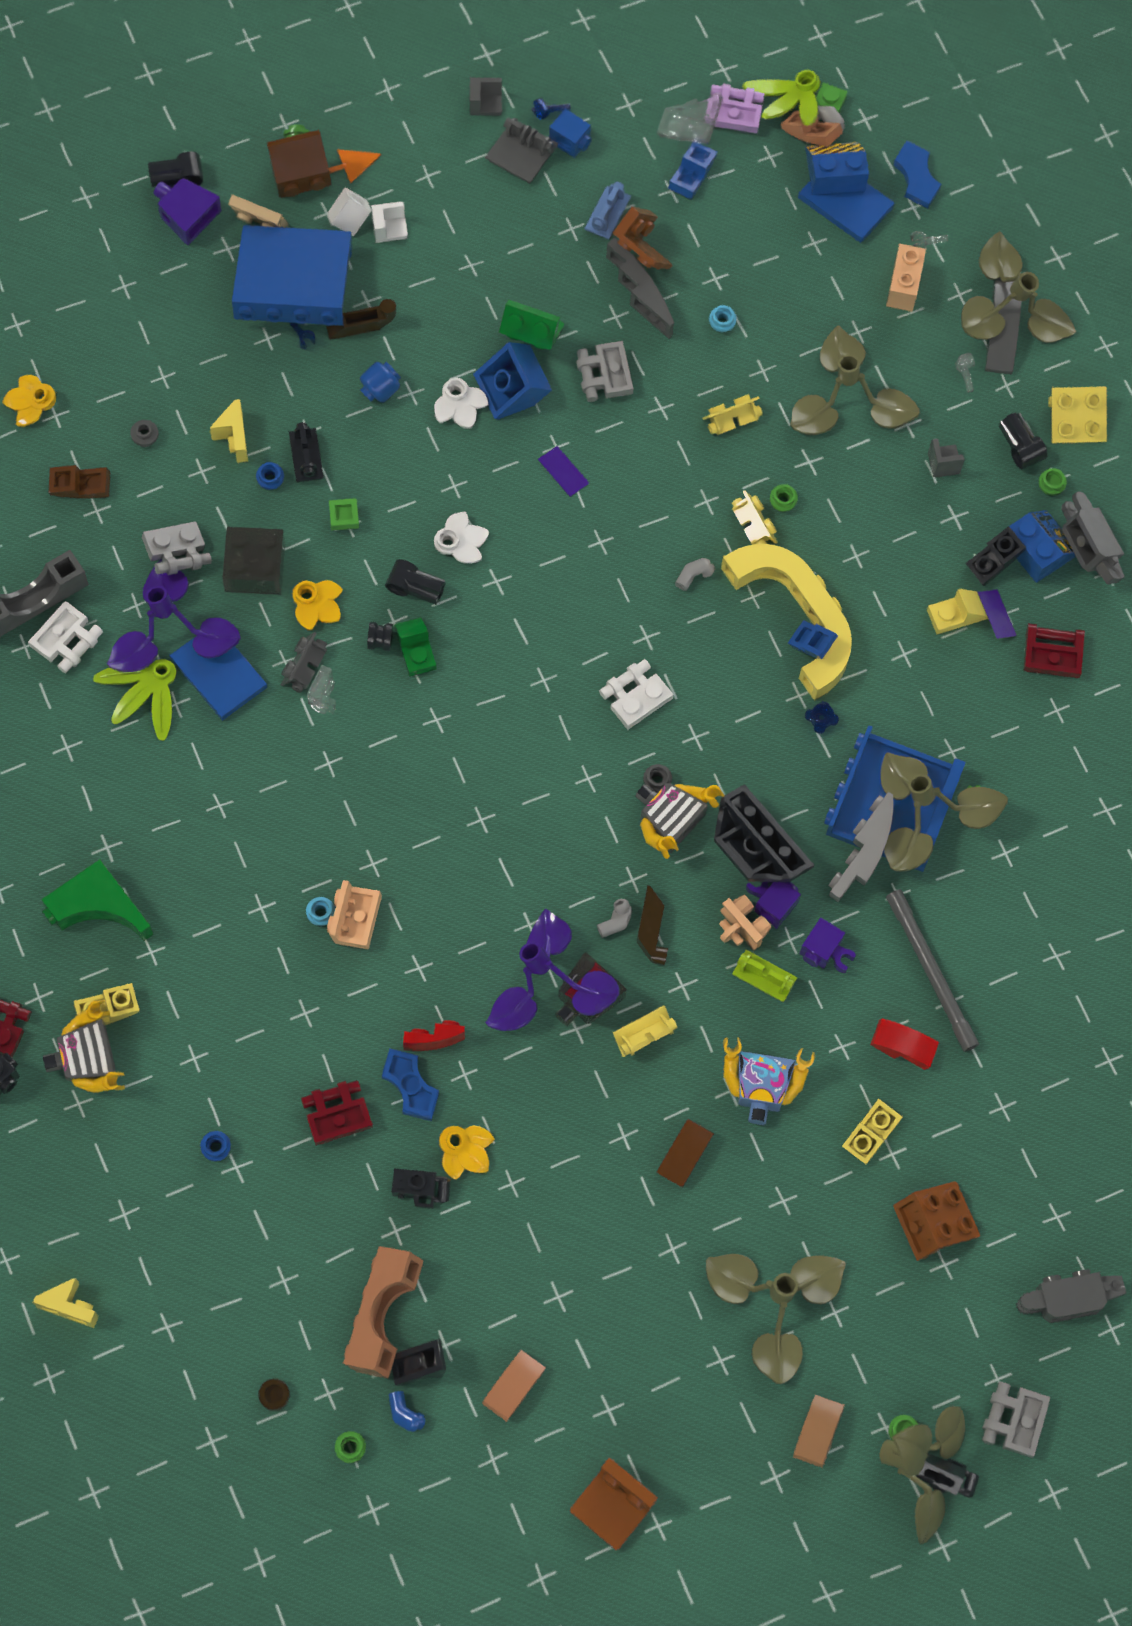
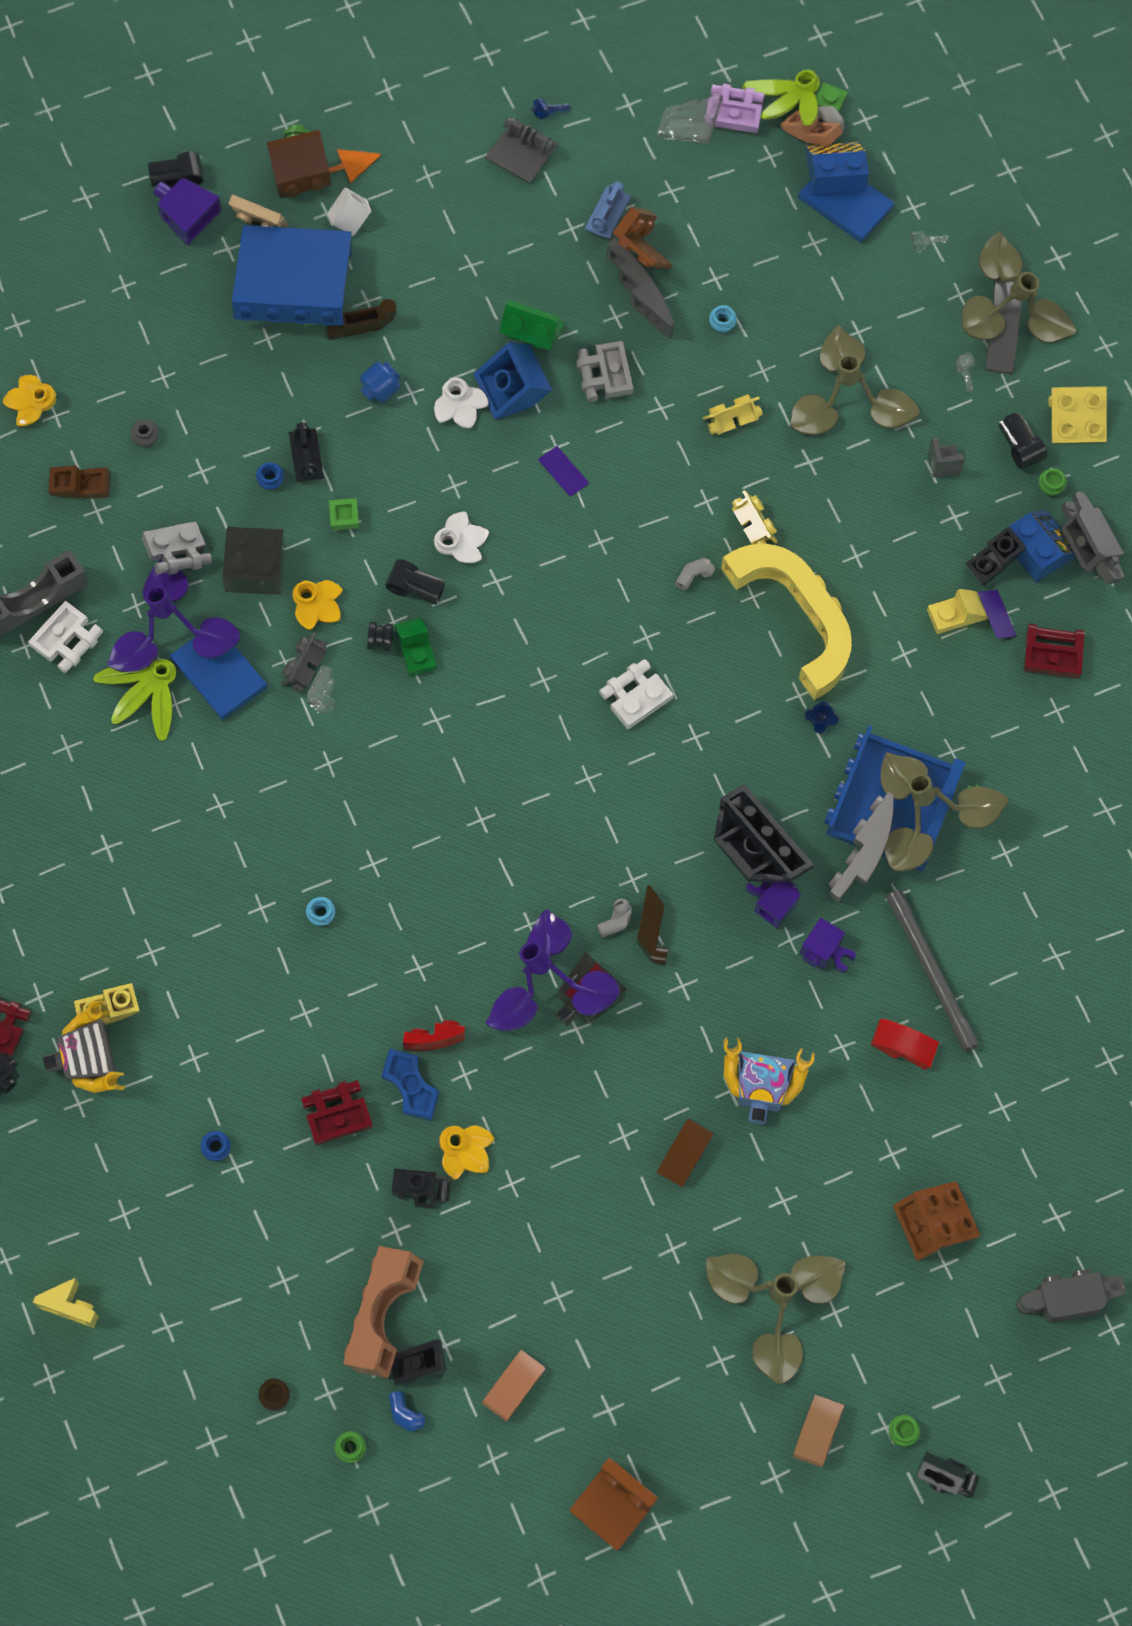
(94, 896): green arch -> none
(231, 427): light yellow slope -> none
(302, 335): clear blue hand -> none
(354, 915): light nougat bracket -> none
(389, 222): white panel -> none
(485, 96): dark grey panel -> none
(570, 133): blue brick -> none
(644, 1031): light yellow hinge -> none
(657, 770): dark grey plate -> none
(673, 813): torso -> none
(692, 170): blue slope -> none
(735, 913): light nougat hips -> none
(764, 975): lime hinge -> none
(786, 491): bright green plate -> none
(812, 639): blue slope -> none
(872, 1131): light yellow slope -> none
(906, 277): light nougat brick -> none
(908, 1454): olive plant -> none
(920, 184): blue tile -> none
(1025, 1423): light grey plate -> none

